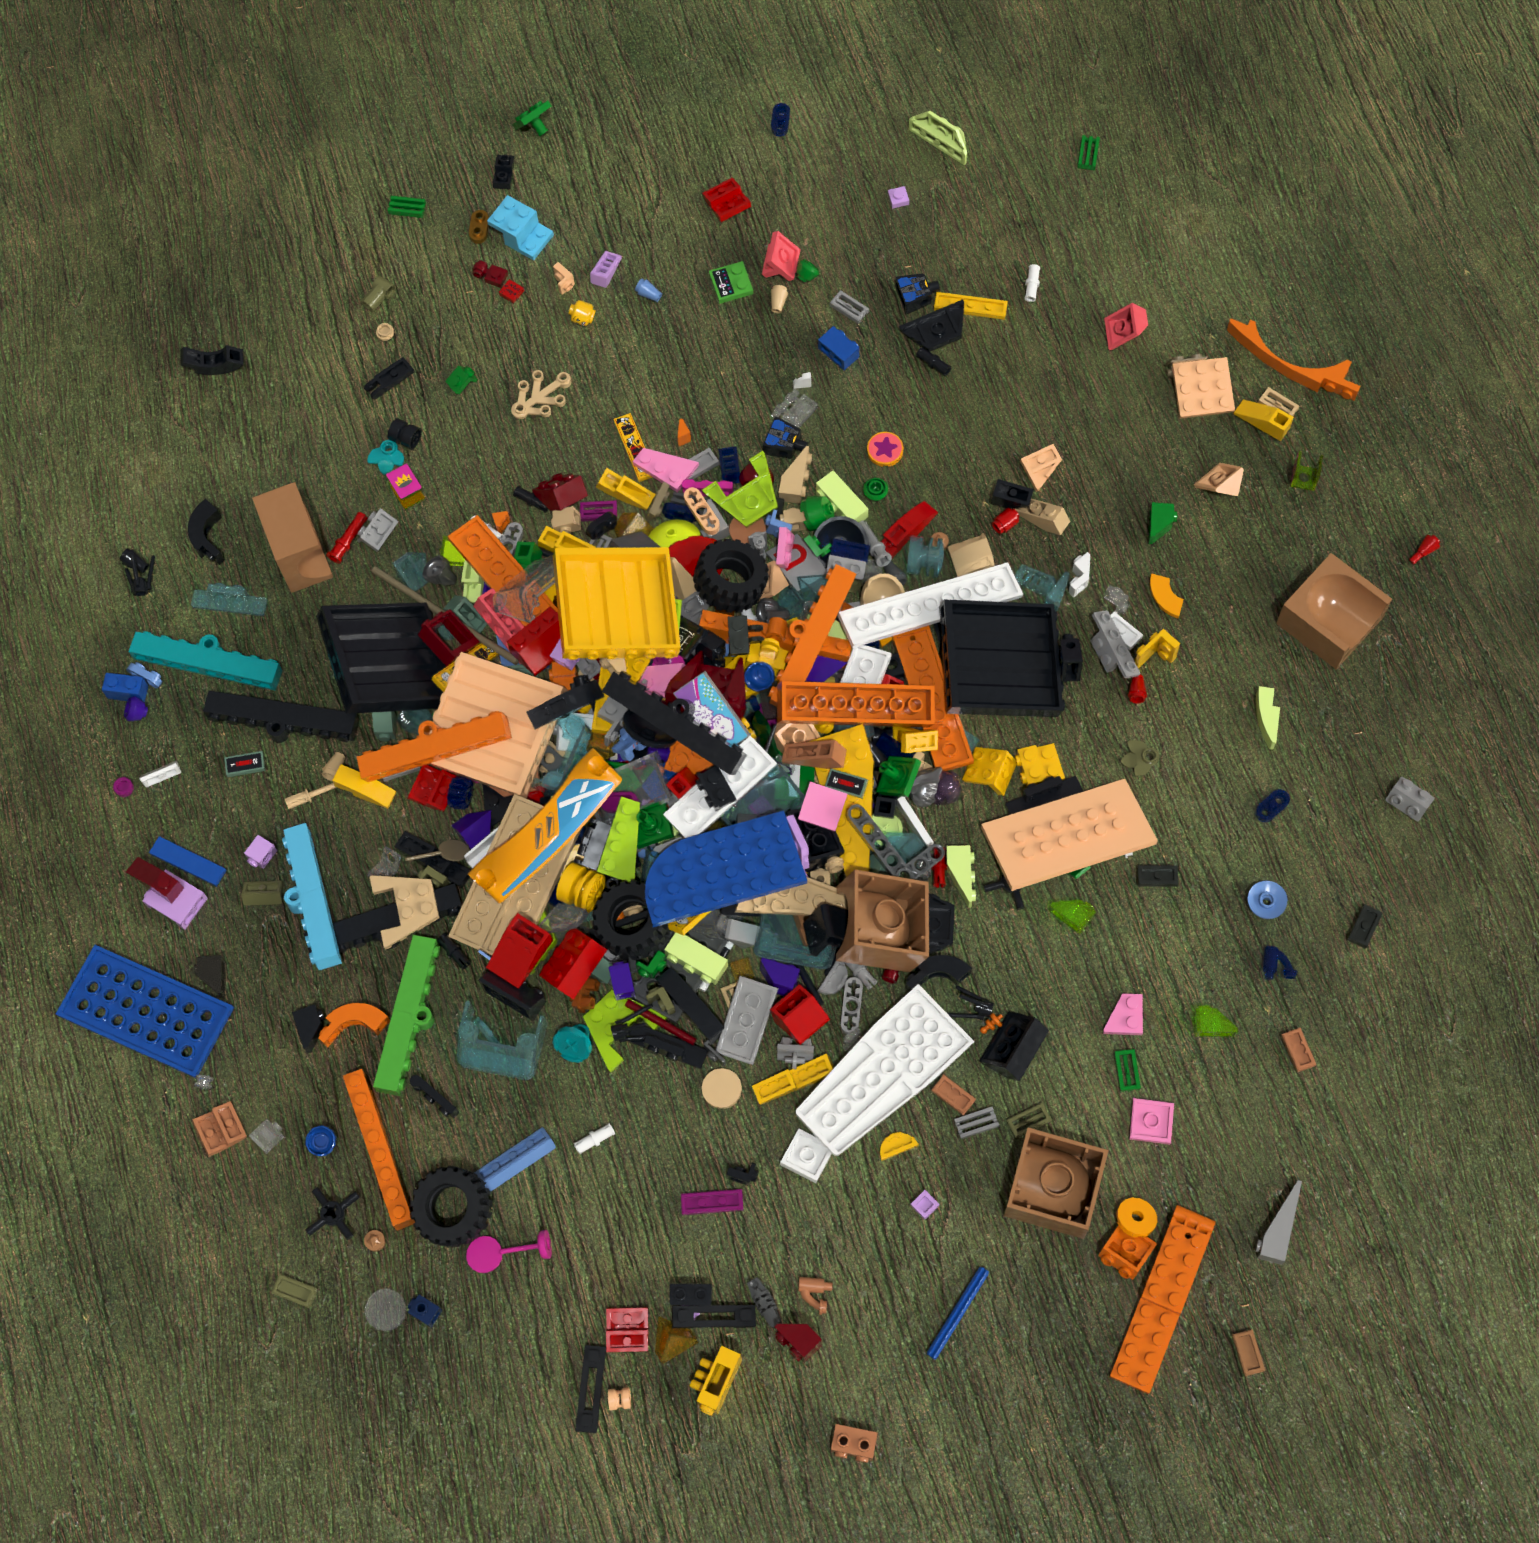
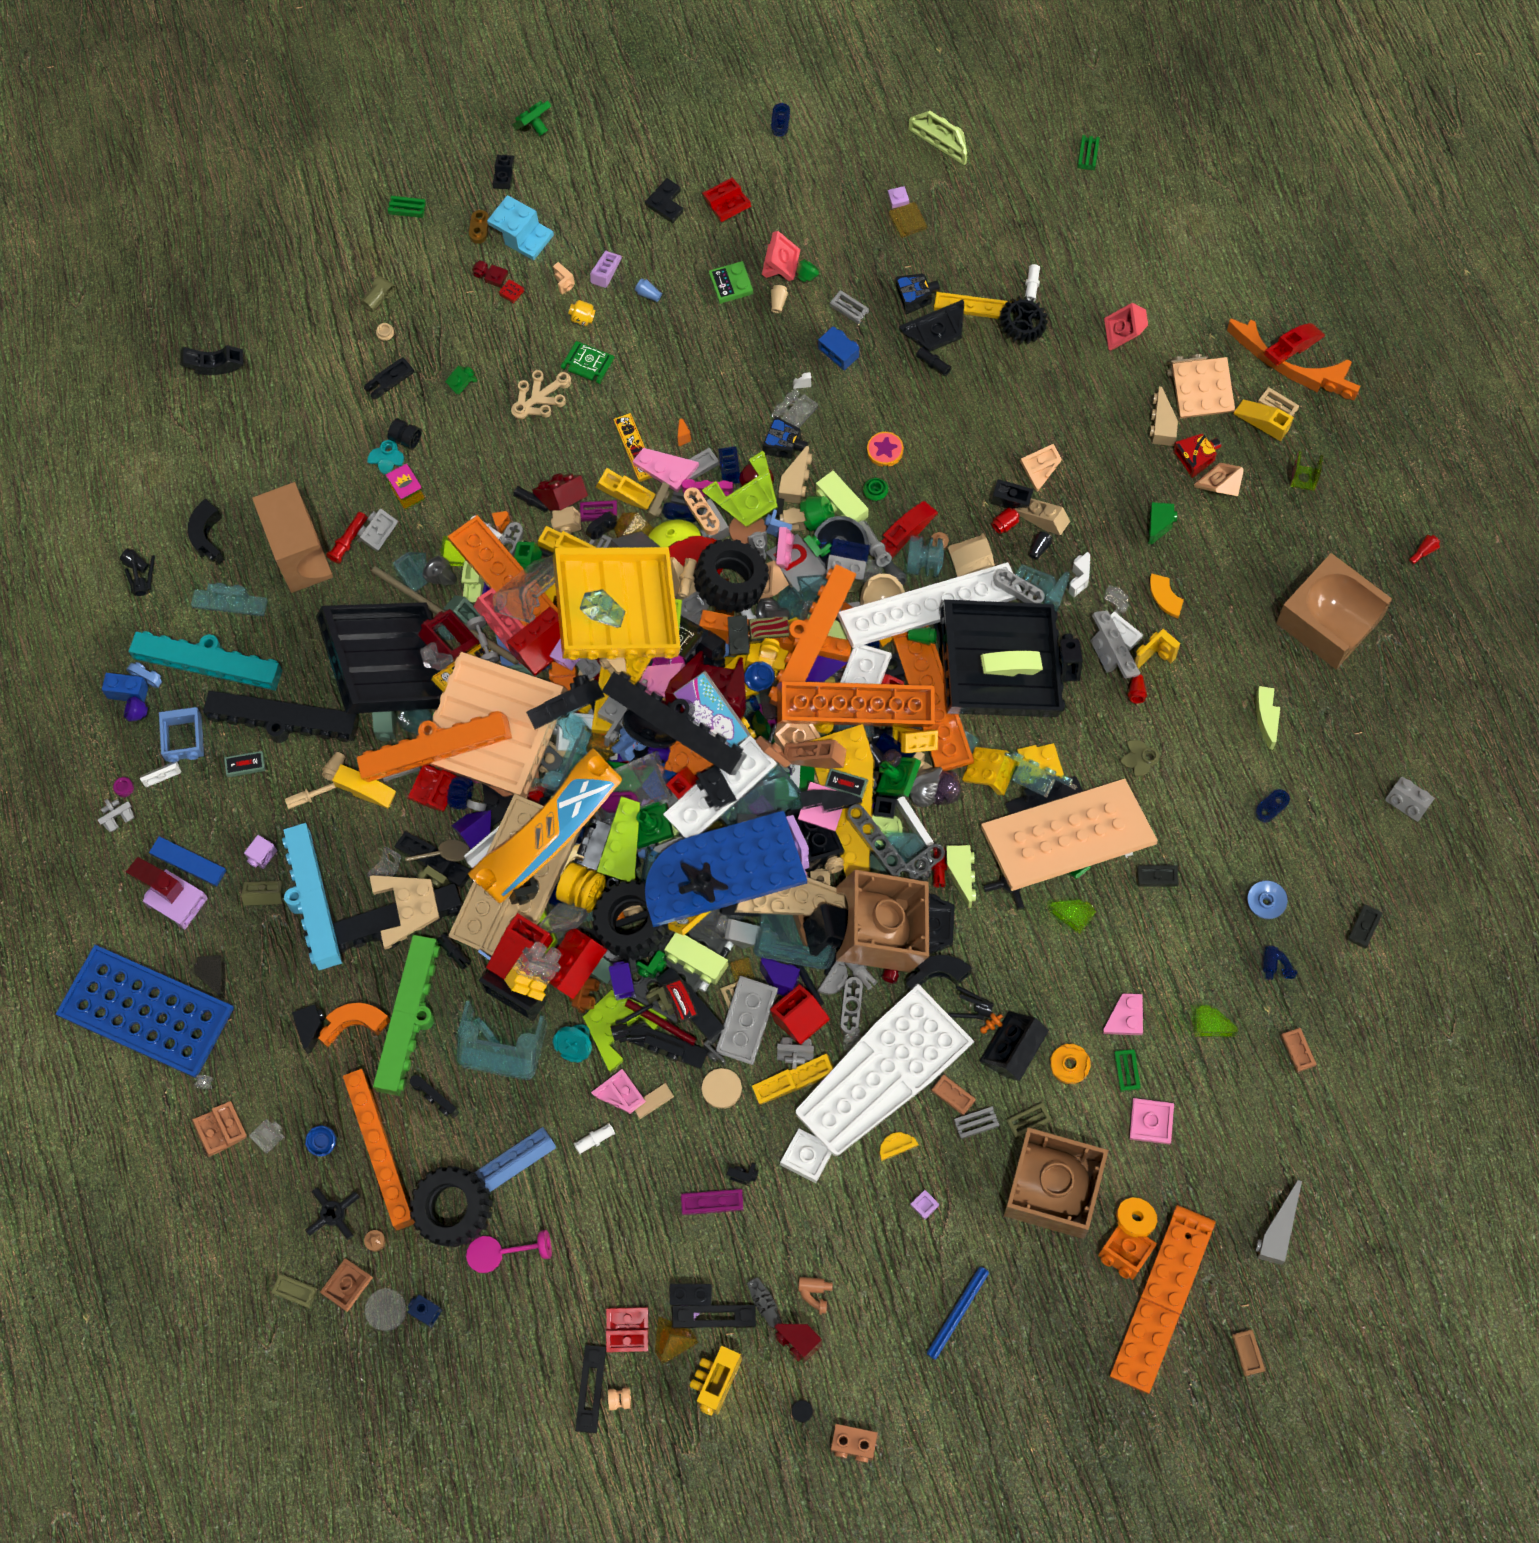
(123, 810): none -> light grey hips
(178, 717): none -> medium blue window
(346, 1285): none -> nougat slope
(433, 659): none -> clear bracket
(476, 805): none -> light grey tile
(477, 623): none -> light grey wheel
(526, 893): none -> pearl dark grey bracket
(534, 971): none -> clear hips
(588, 362): none -> green piece
(602, 608): none -> clear light blue slope
(620, 1092): none -> bright pink wing
(654, 1100): none -> tan piece
(661, 201): none -> black plate
(681, 1000): none -> slope
(686, 578): none -> tan pin
(701, 882): none -> black animal
(769, 628): none -> tile
(774, 751): none -> nougat plate
(802, 1411): none -> black tile
(827, 799): none -> black slope
(893, 757): none -> tile
(908, 220): none -> clear yellow piece
(923, 635): none -> green cone
(1009, 576): none -> light grey beam
(1012, 663): none -> yellowish green slope
(1021, 329): none -> black gear
(1034, 778): none -> clear light blue bracket
(1040, 544): none -> black cone
(1067, 1075): none -> light orange tile
(1165, 422): none -> tan slope
(1196, 453): none -> torso
(1292, 342): none -> red slope

